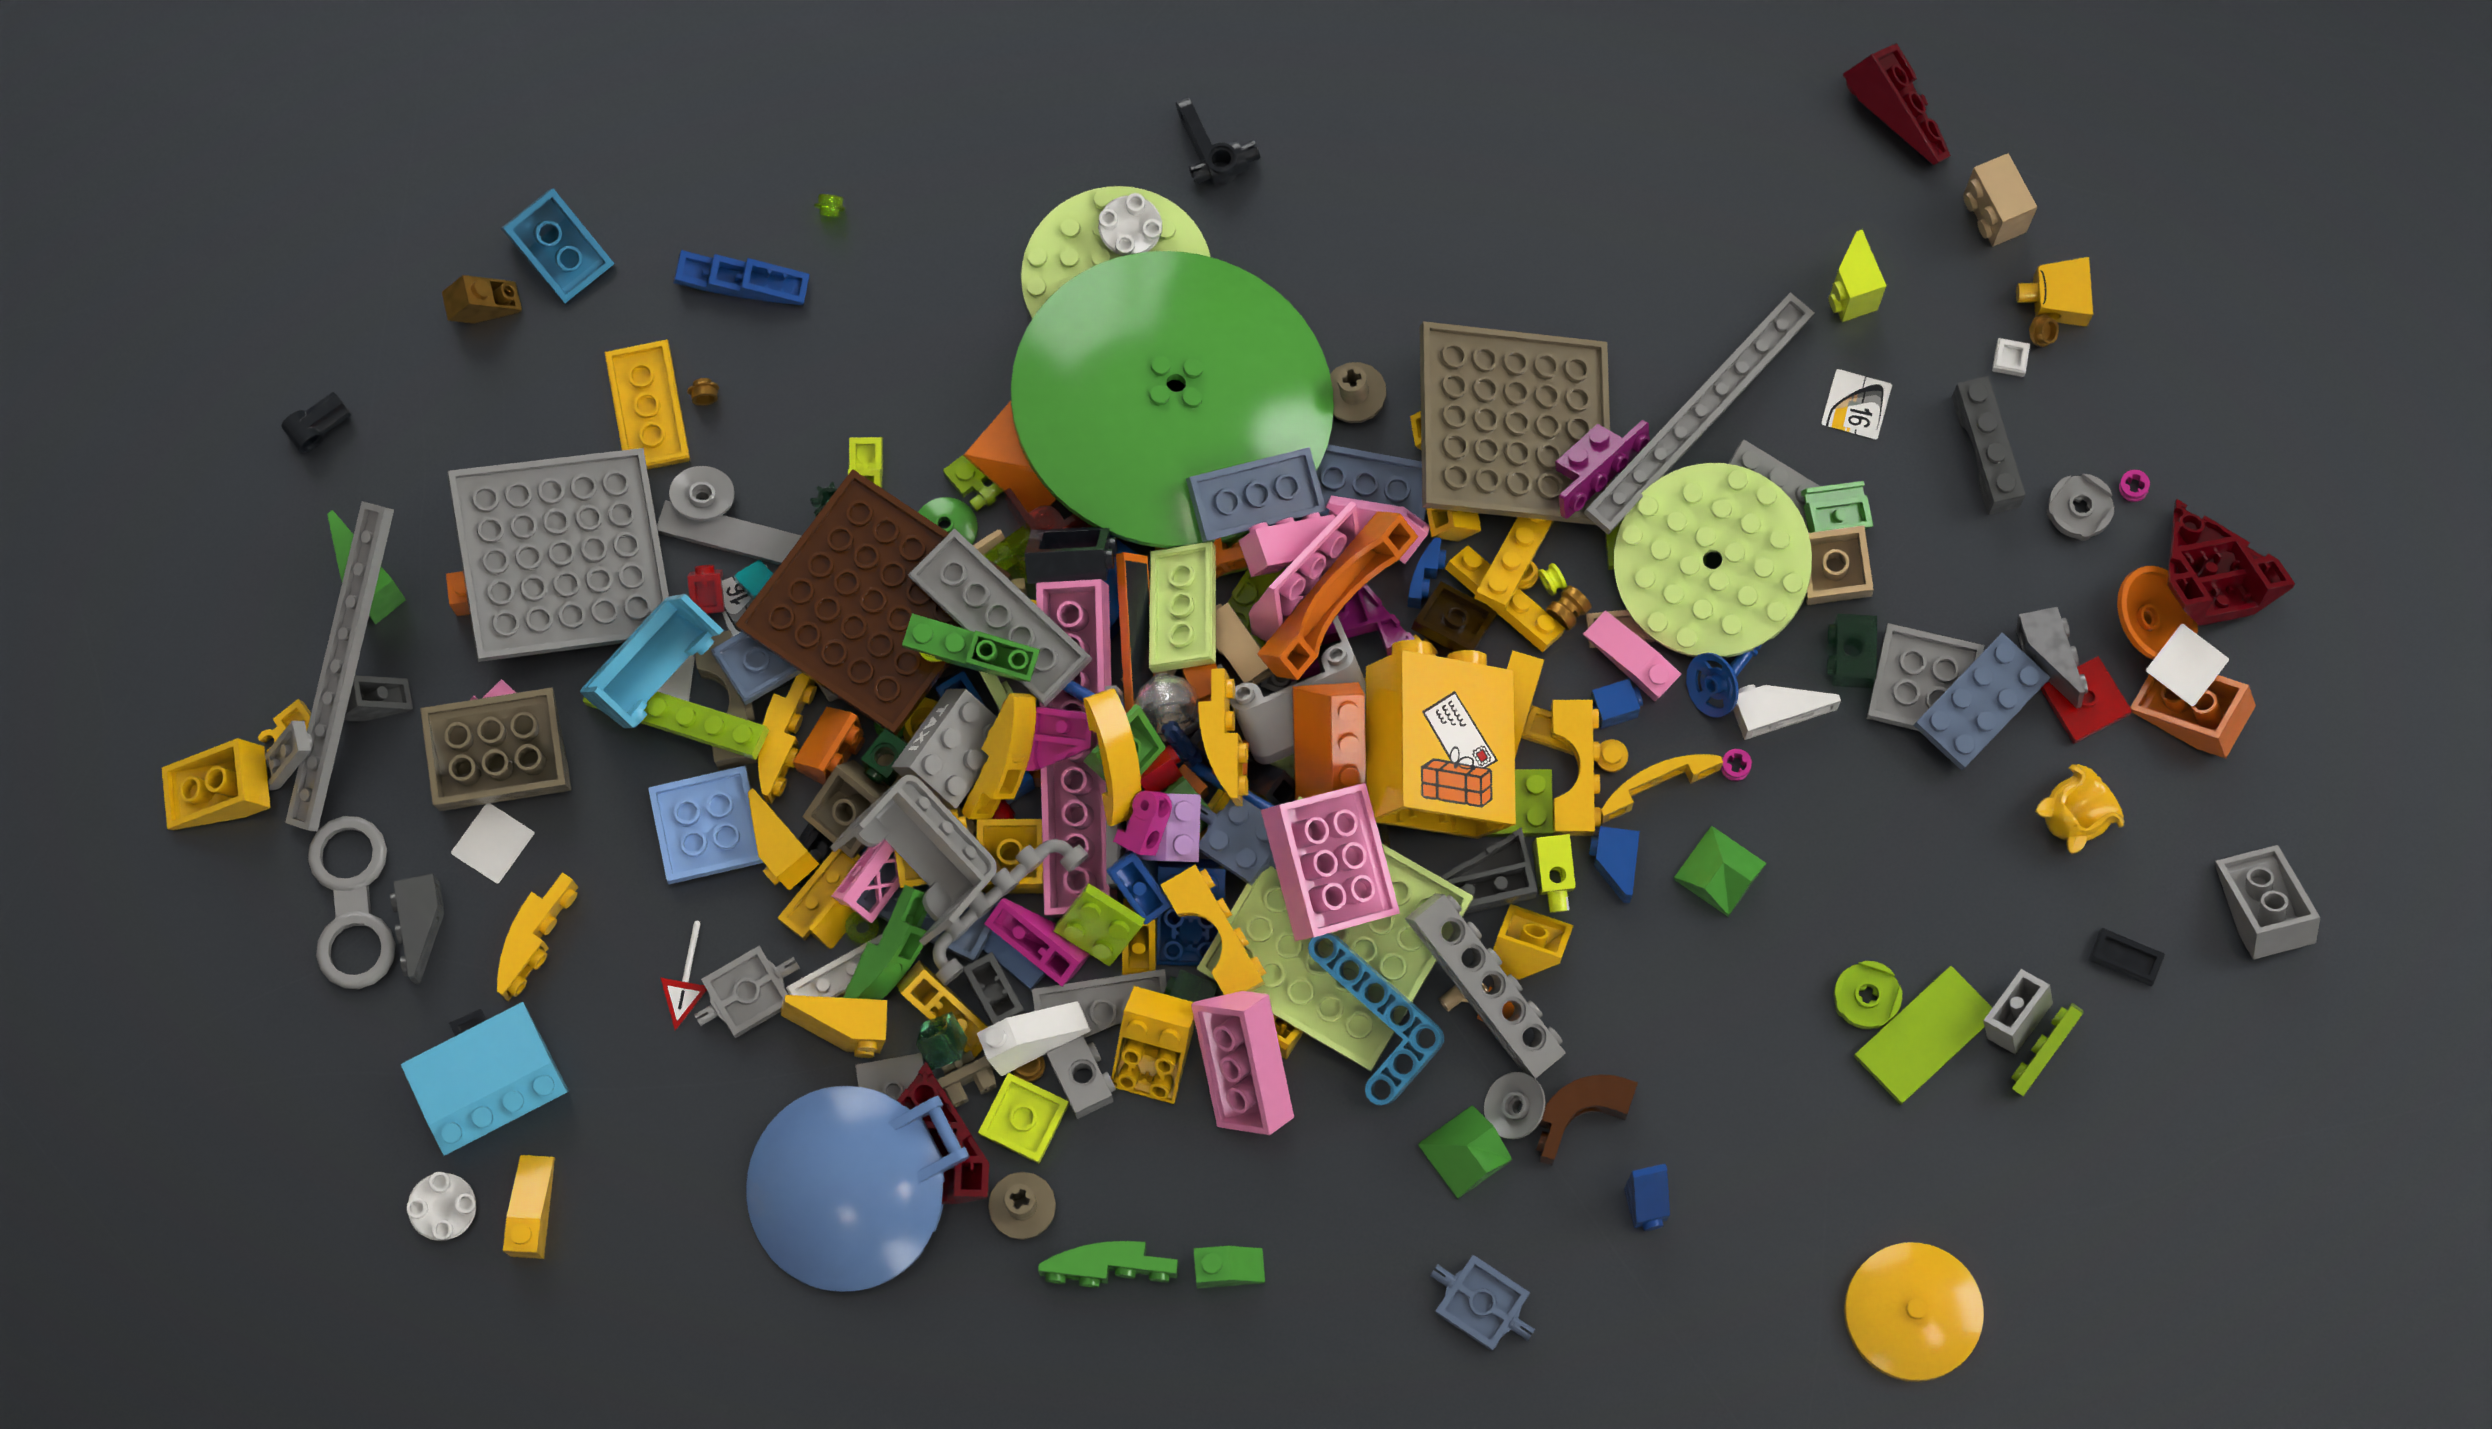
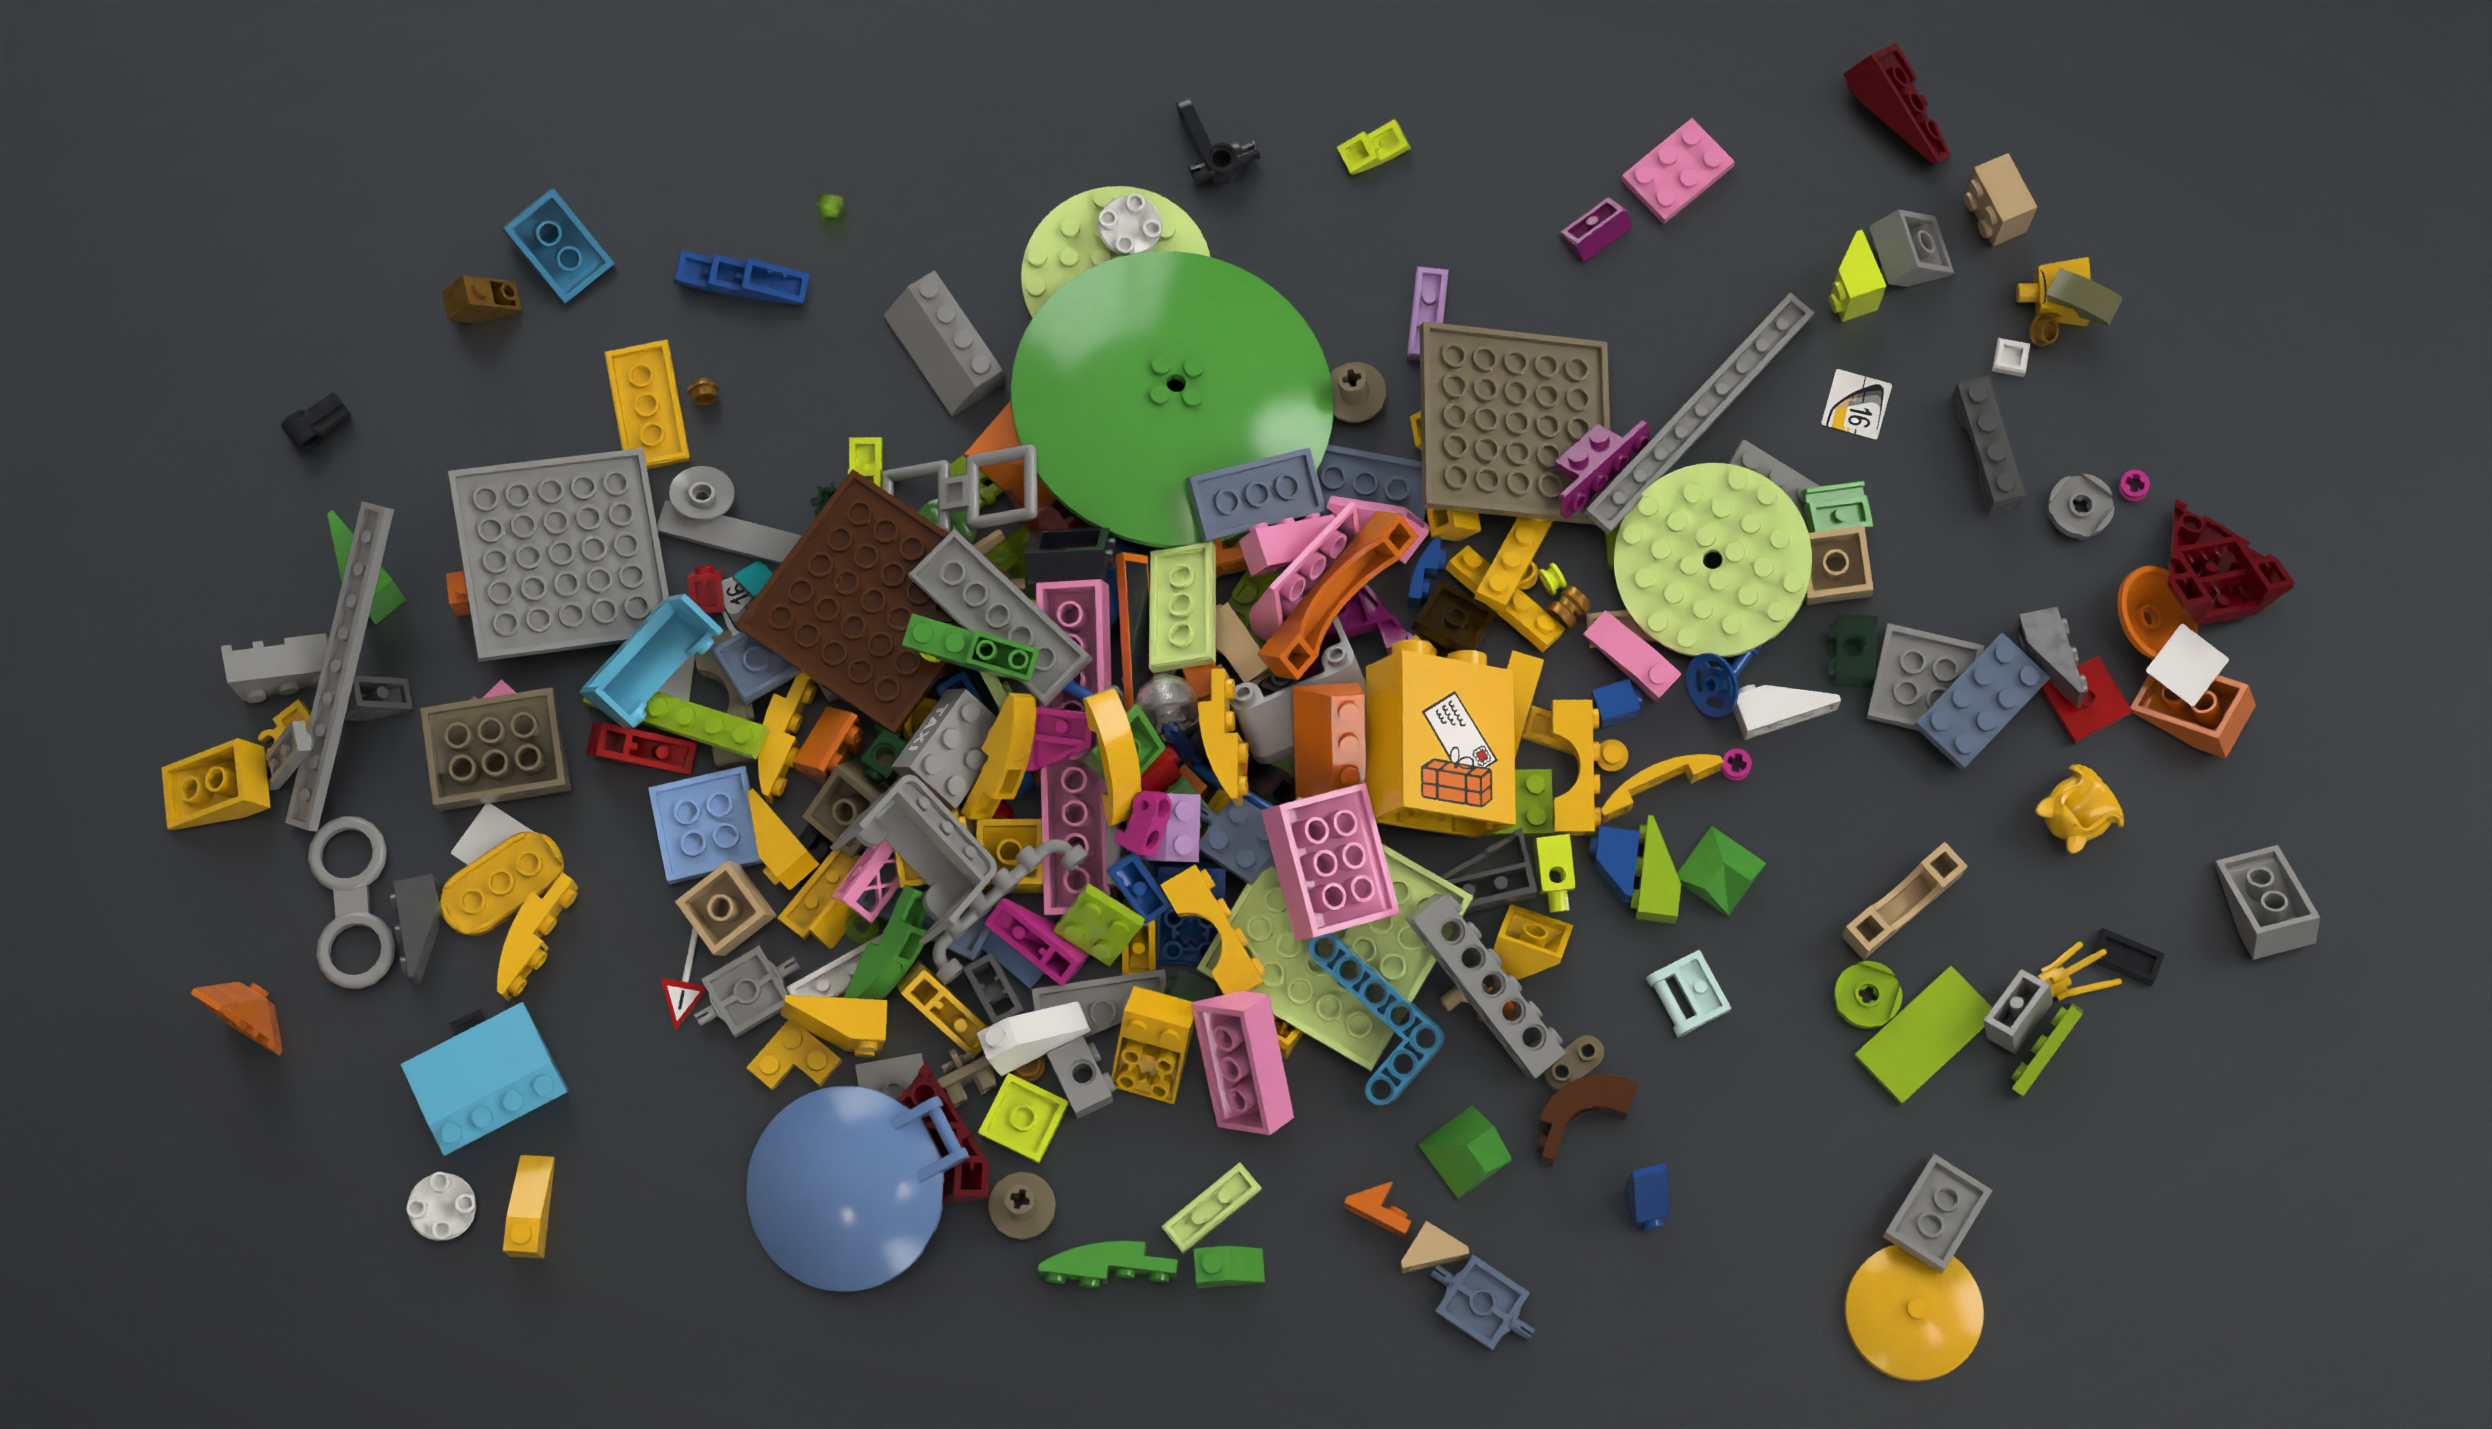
(244, 1010): none -> orange wedge
(275, 668): none -> light grey wedge
(500, 882): none -> yellow tile
(641, 748): none -> red slope
(725, 908): none -> tan brick
(792, 1048): none -> yellow plate
(941, 1041): clear green brick -> none
(944, 344): none -> light grey slope
(962, 491): none -> light grey bar
(1211, 1208): none -> yellowish green tile
(1370, 1207): none -> orange slope
(1375, 148): none -> neon yellow slope
(1427, 304): none -> lavender tile
(1432, 1248): none -> tan slope
(1503, 1101): light grey dish -> none
(1575, 1062): none -> dark tan plate
(1596, 229): none -> magenta slope
(1659, 882): none -> lime slope
(1677, 171): none -> bright pink plate
(1698, 988): none -> light aqua plate
(1905, 901): none -> tan arch
(1910, 248): none -> light grey slope
(1937, 1213): none -> light grey plate
(2060, 979): none -> yellow plant
(2084, 295): none -> olive slope

